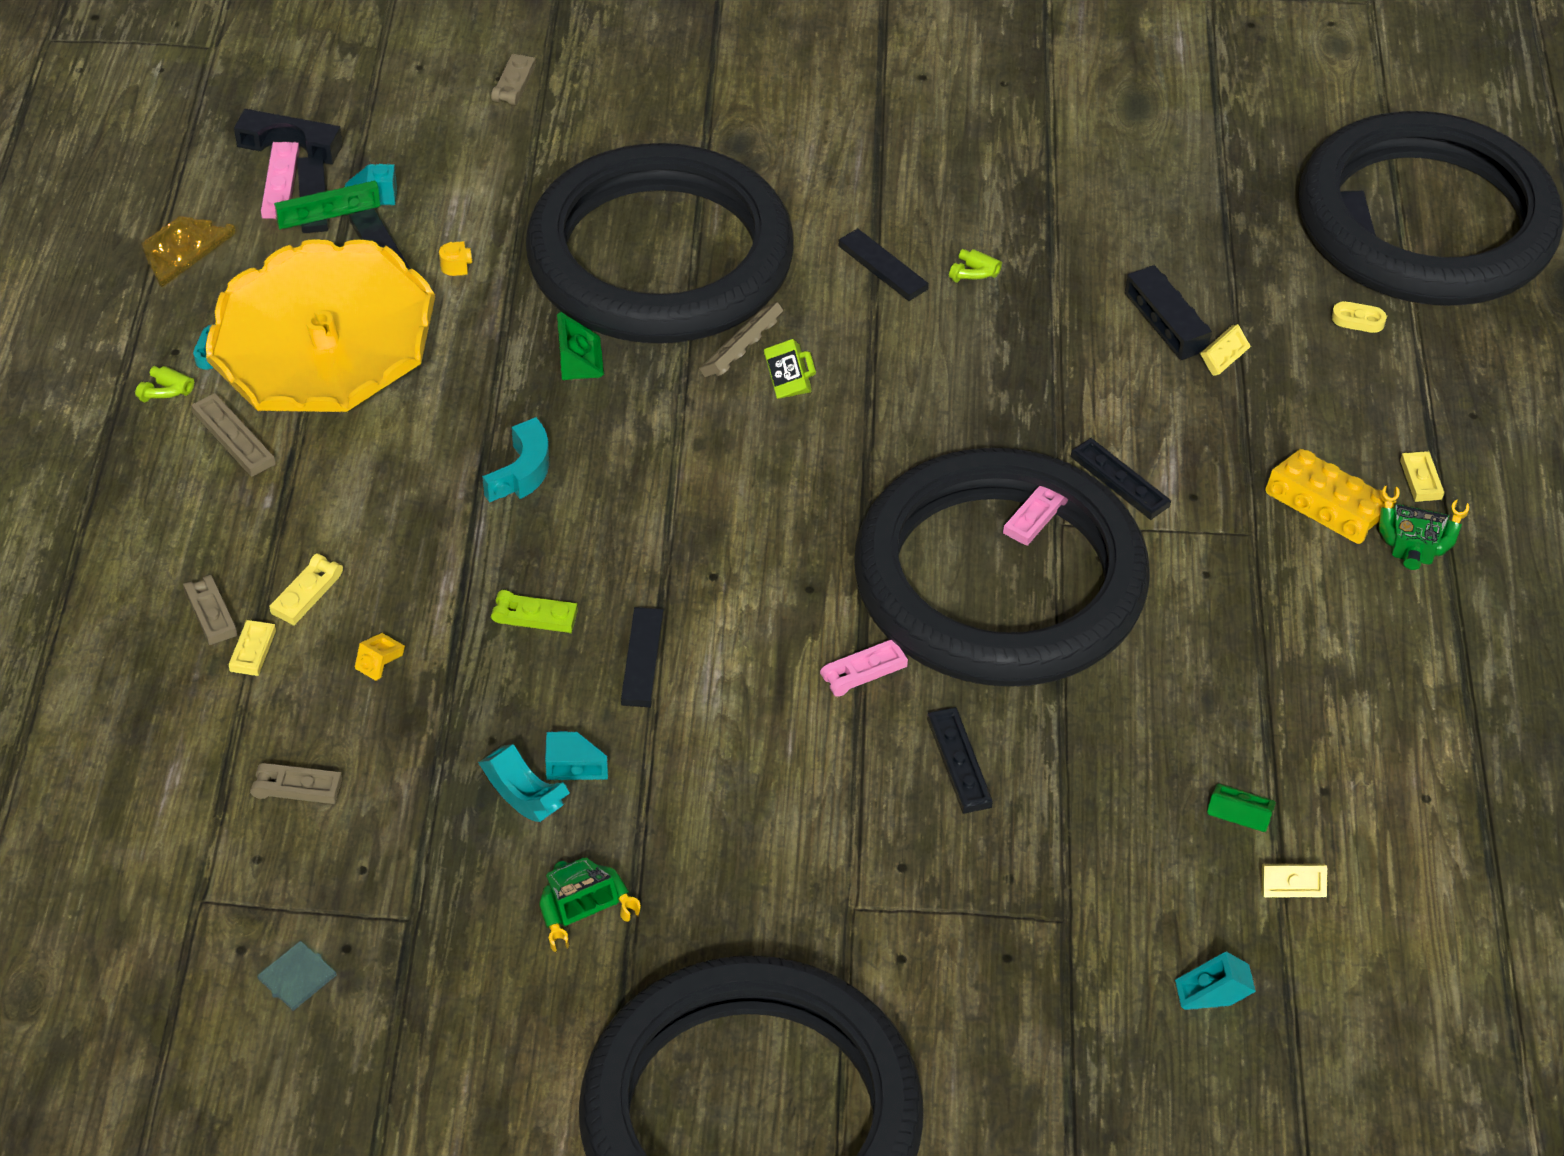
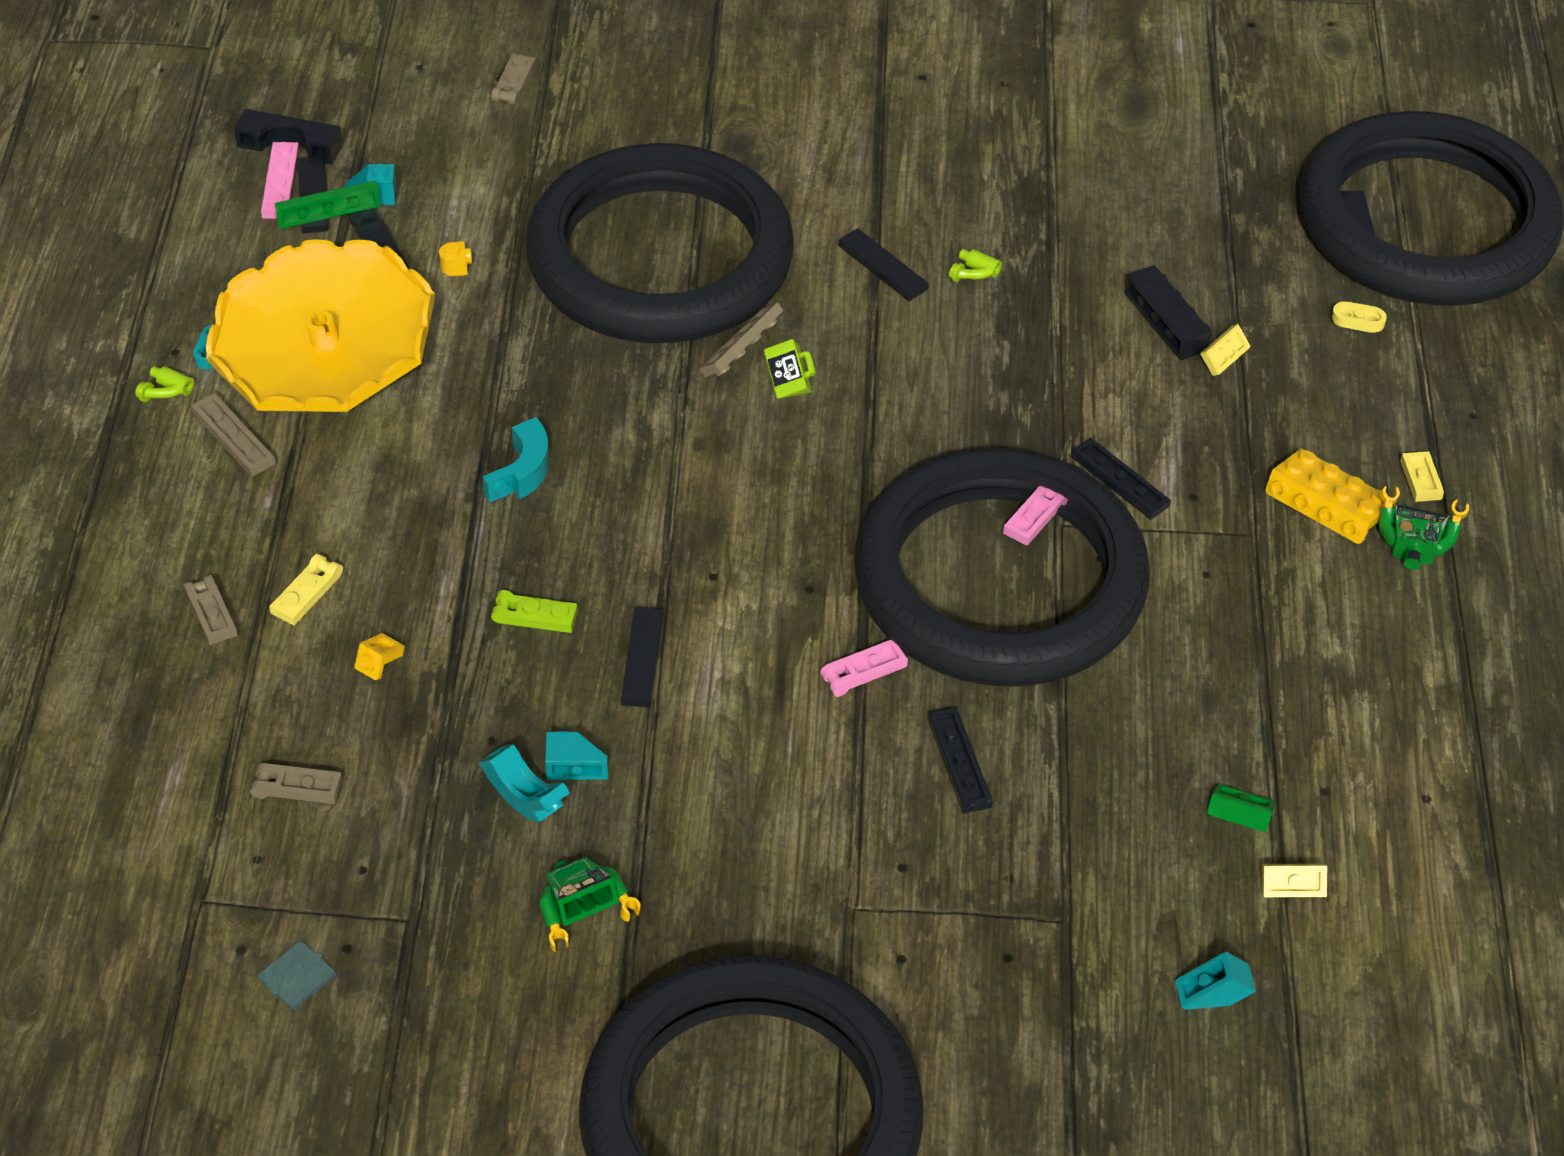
(182, 245): clear yellow wing -> none
(252, 647): light yellow plate -> none
(578, 350): green slope -> none

